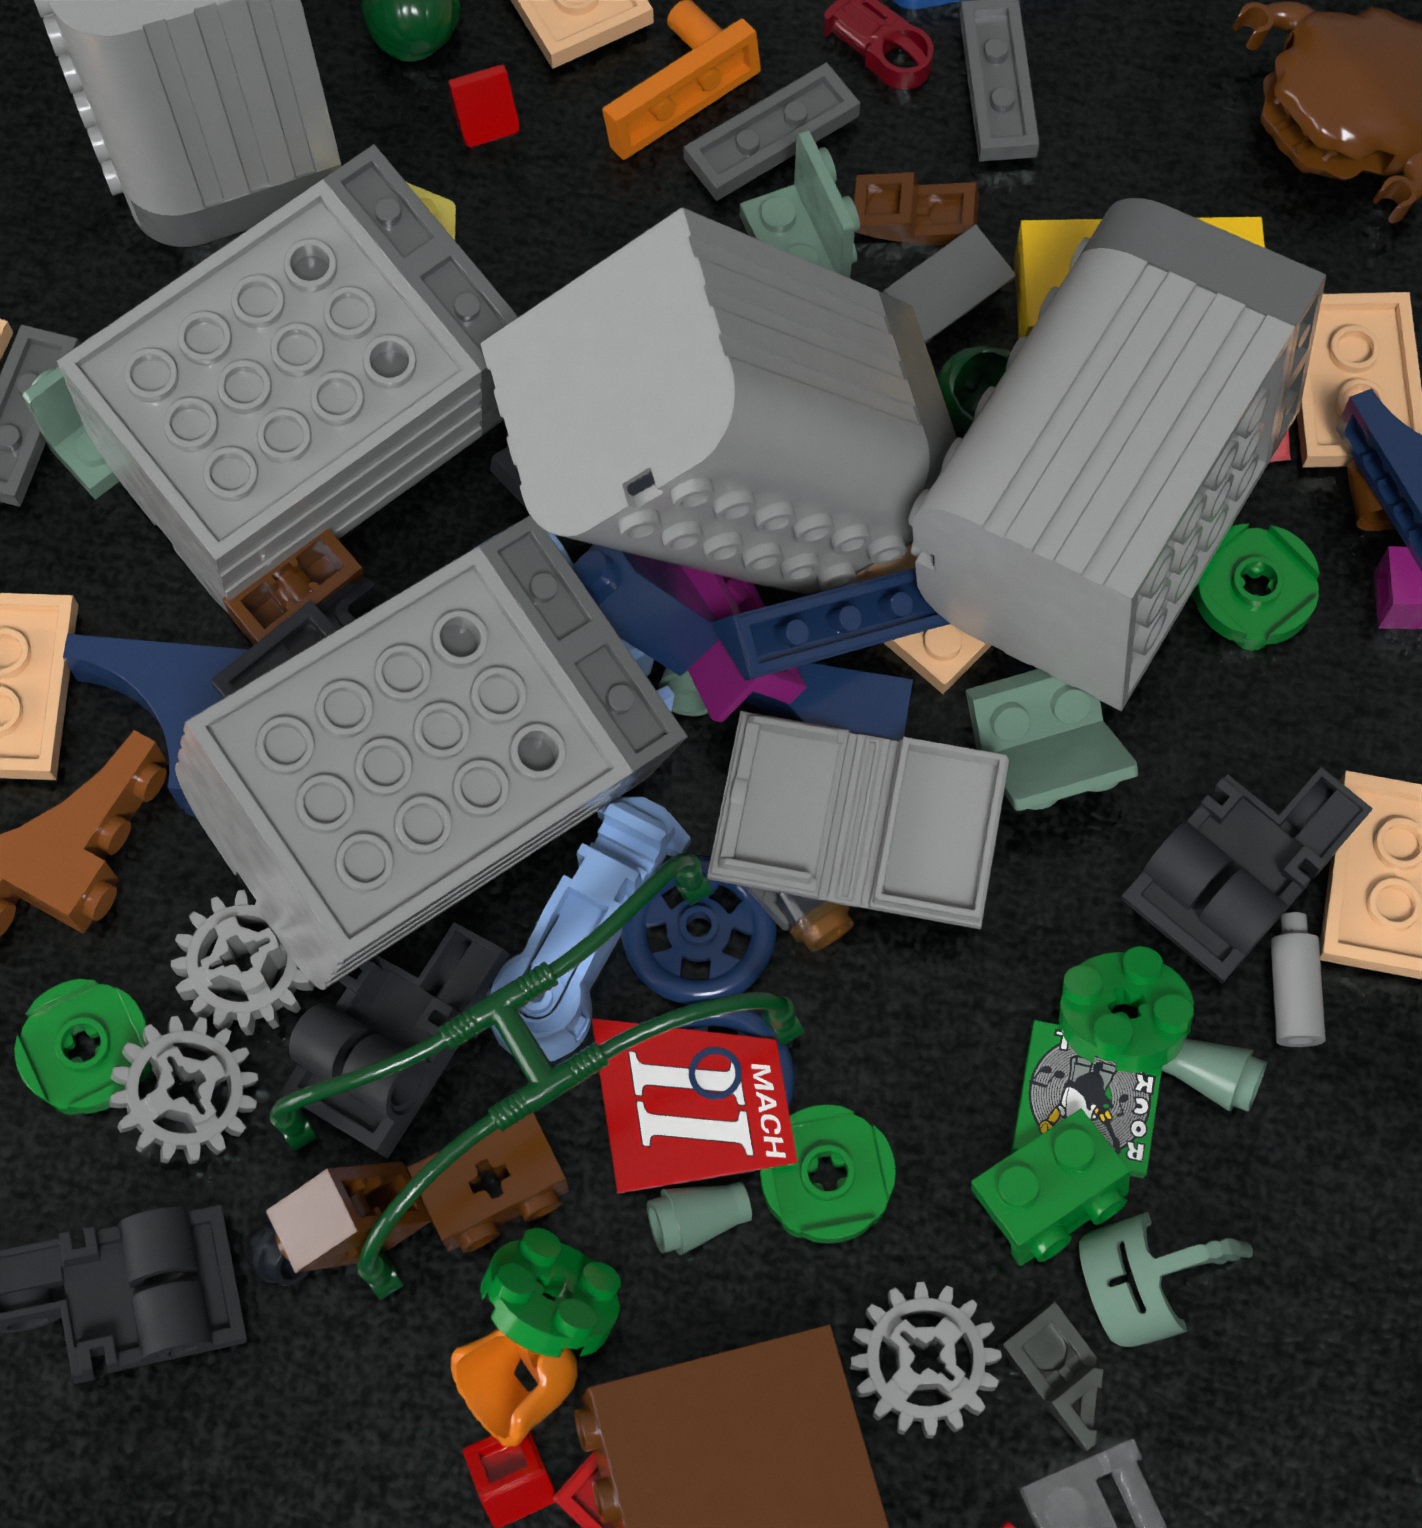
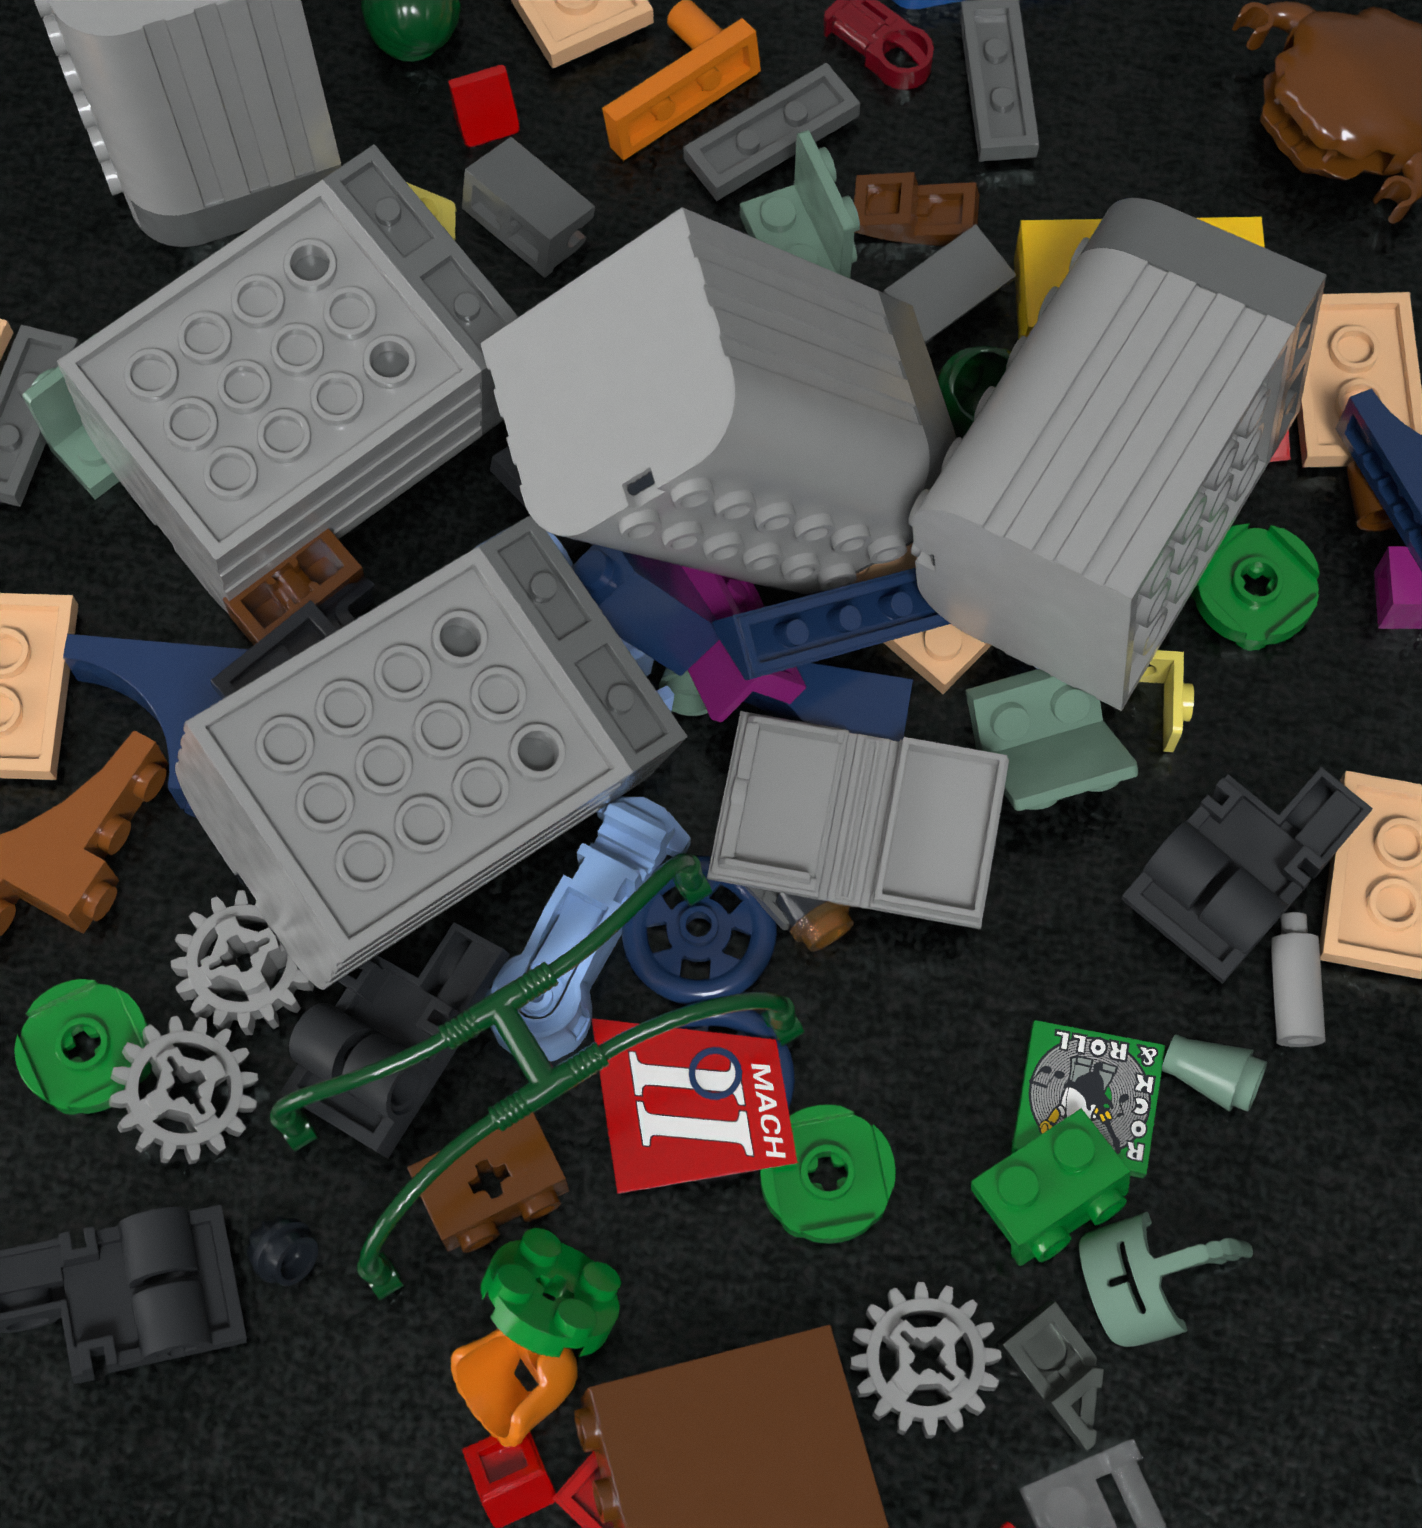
(336, 1210): reddish brown brick -> none
(526, 205): none -> dark grey hinge
(696, 1214): sand green cone -> none
(1134, 980): green plate -> none
(1178, 696): none -> light yellow bracket

